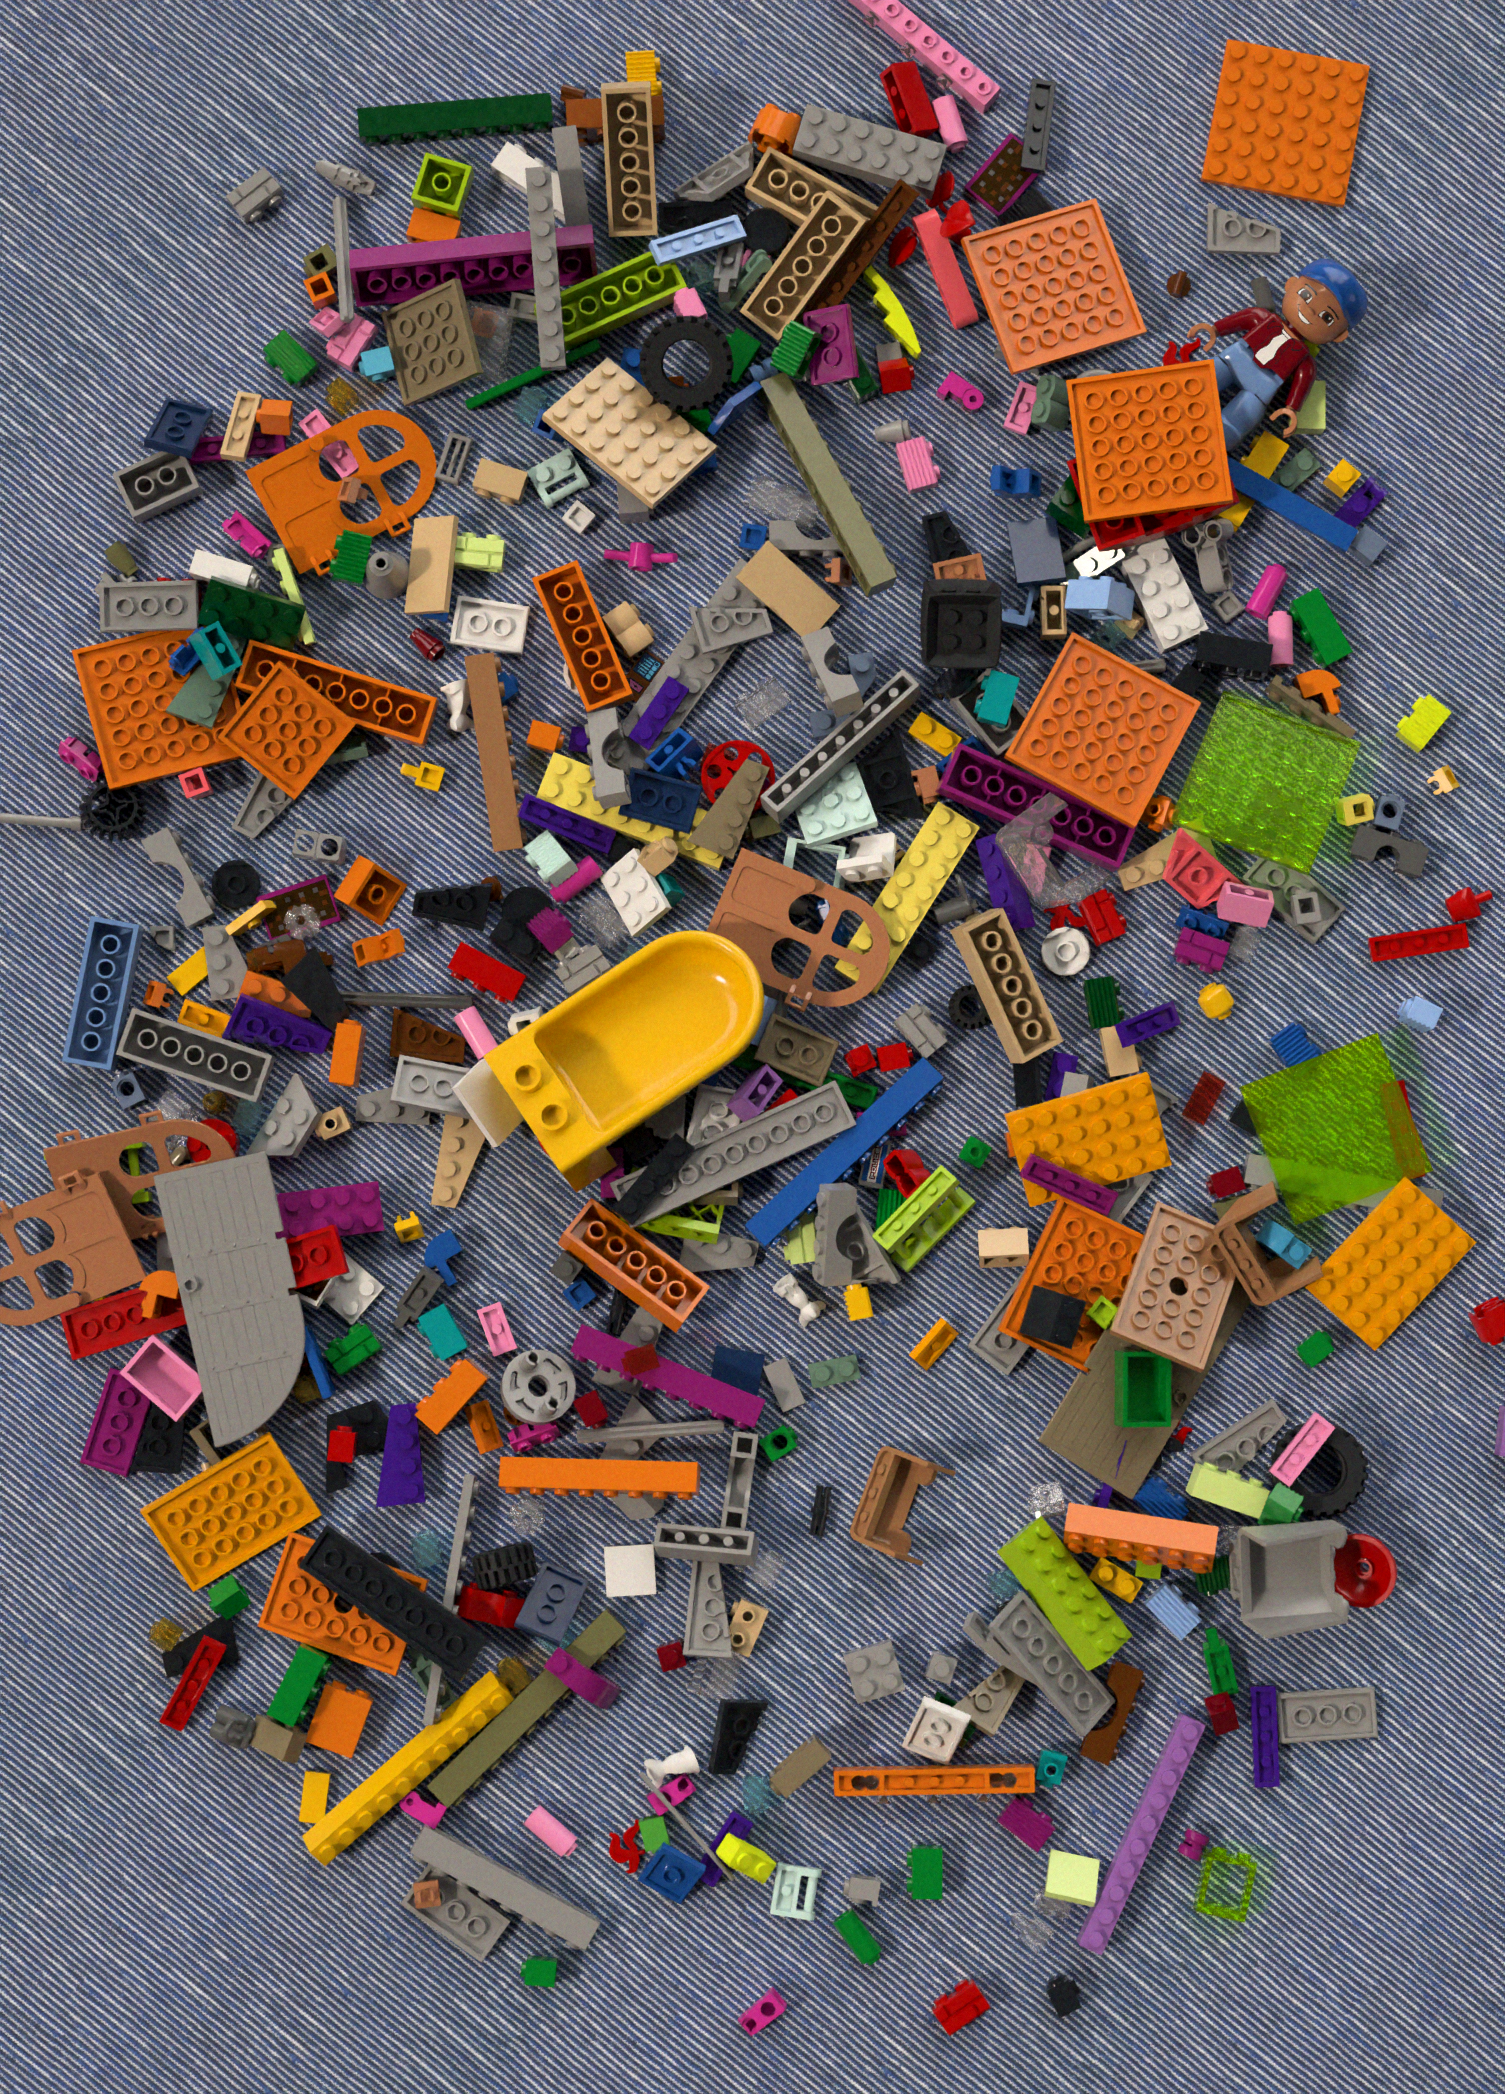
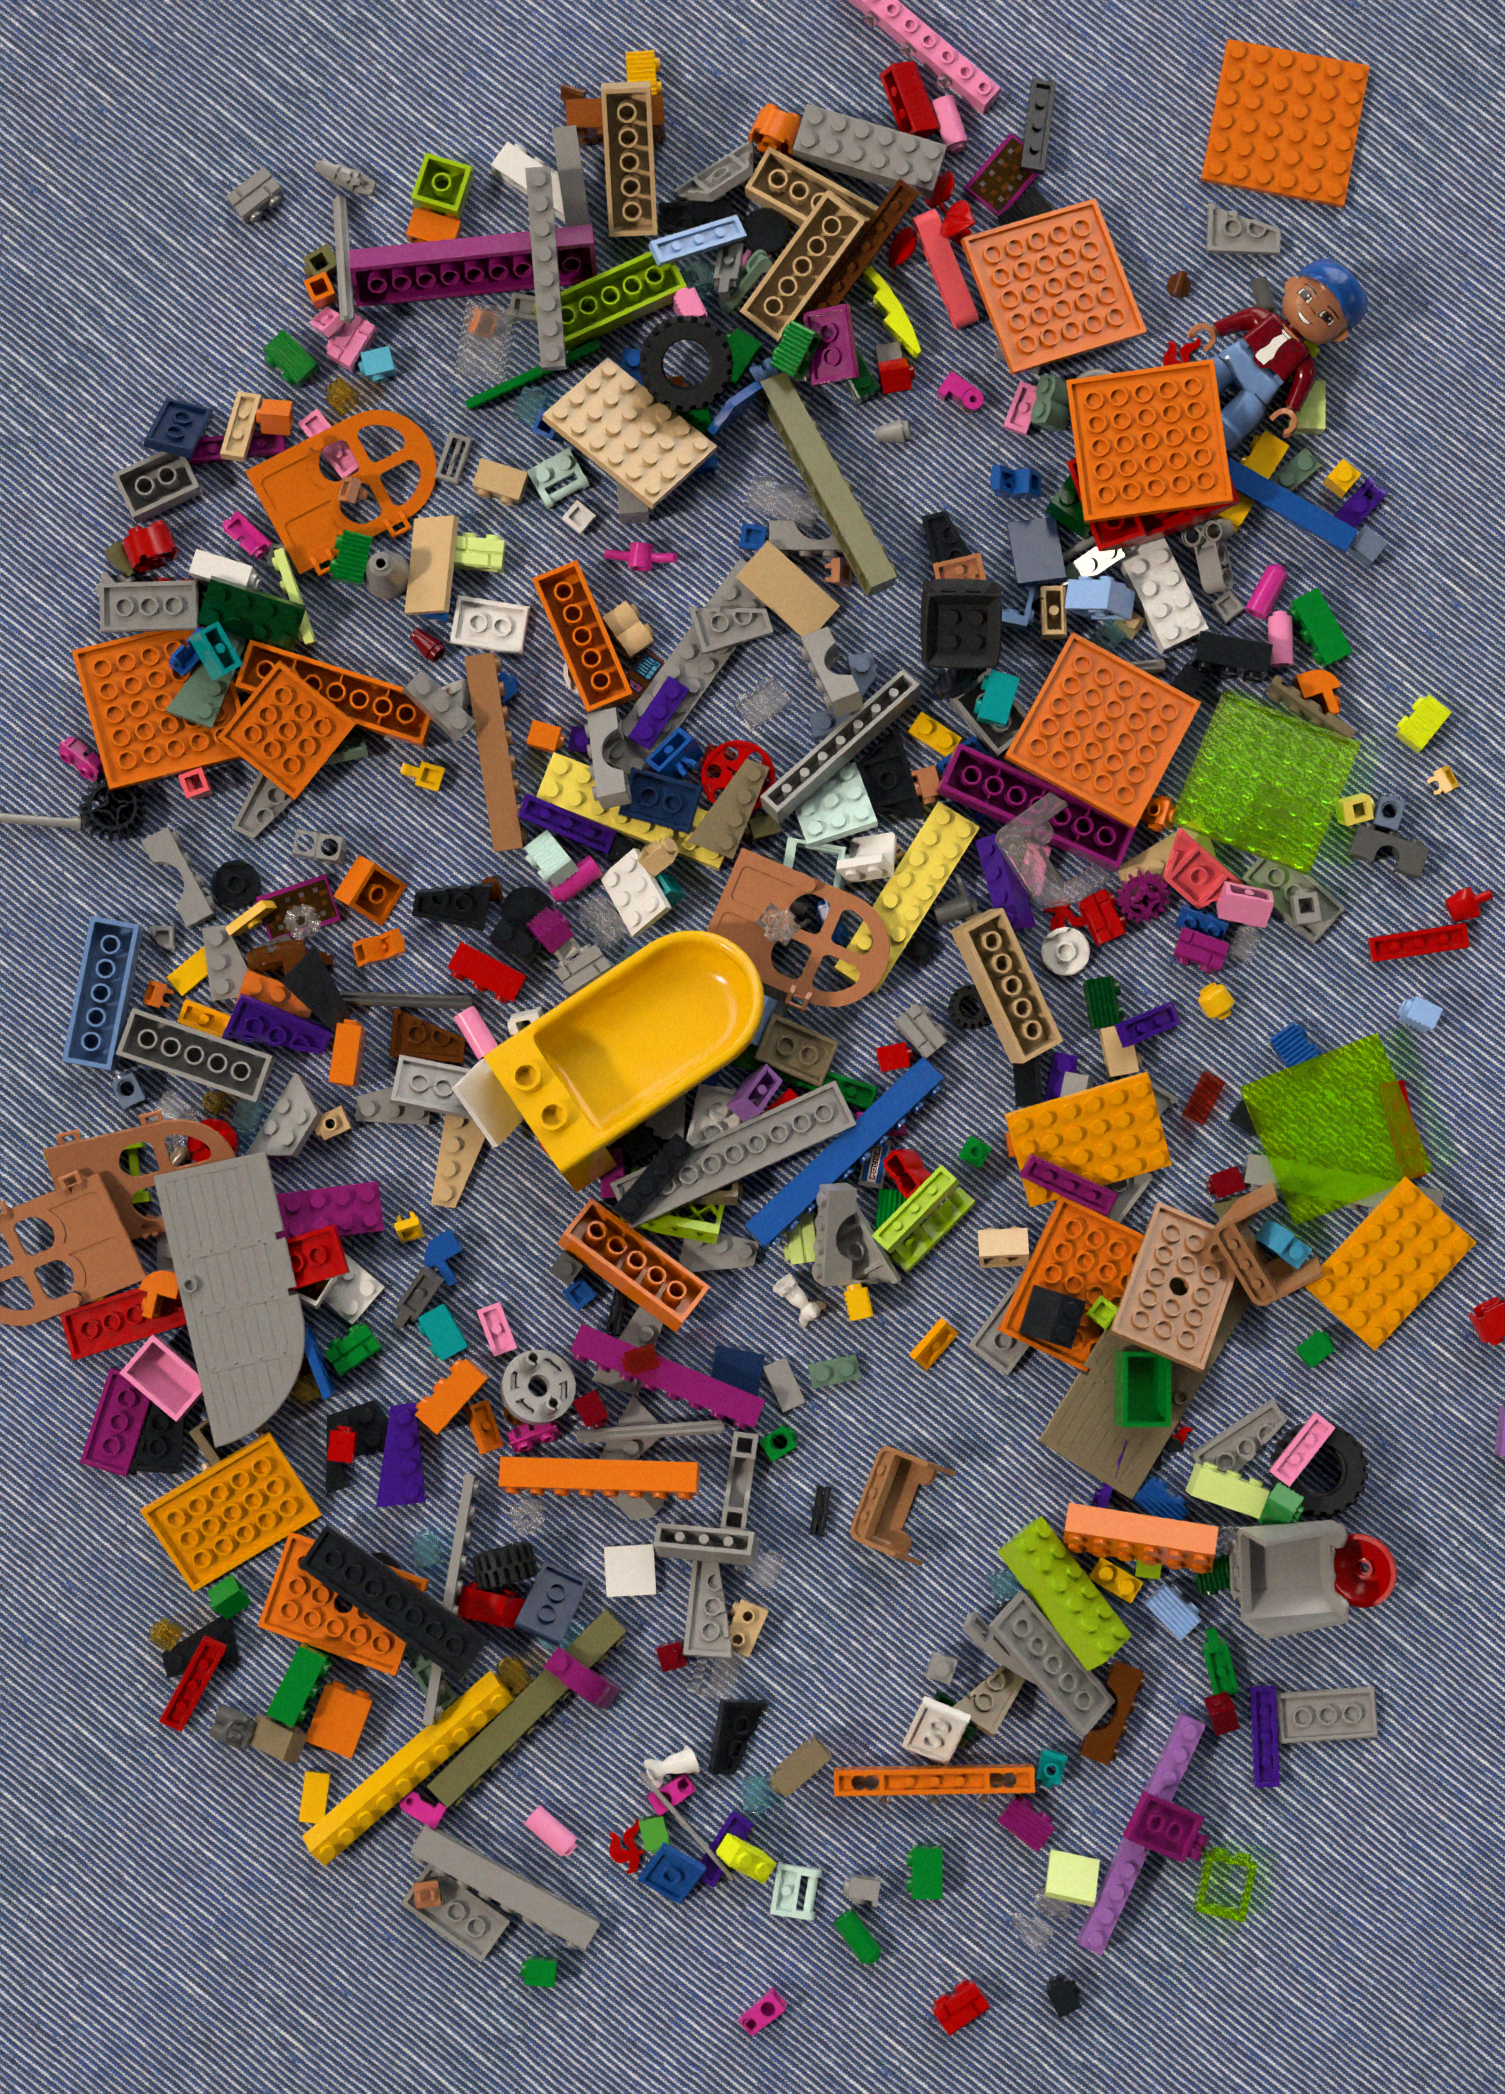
(149, 546): none -> red brick
(432, 342): dark tan plate -> none
(438, 706): none -> light grey brick
(455, 119): dark green brick -> none
(783, 925): none -> clear brick
(860, 1060): red brick -> none
(873, 1671): light grey brick -> none
(917, 465): bright pink brick -> none
(1046, 1500): clear brick -> none
(1144, 896): none -> magenta gear
(1163, 1826): none -> magenta plate

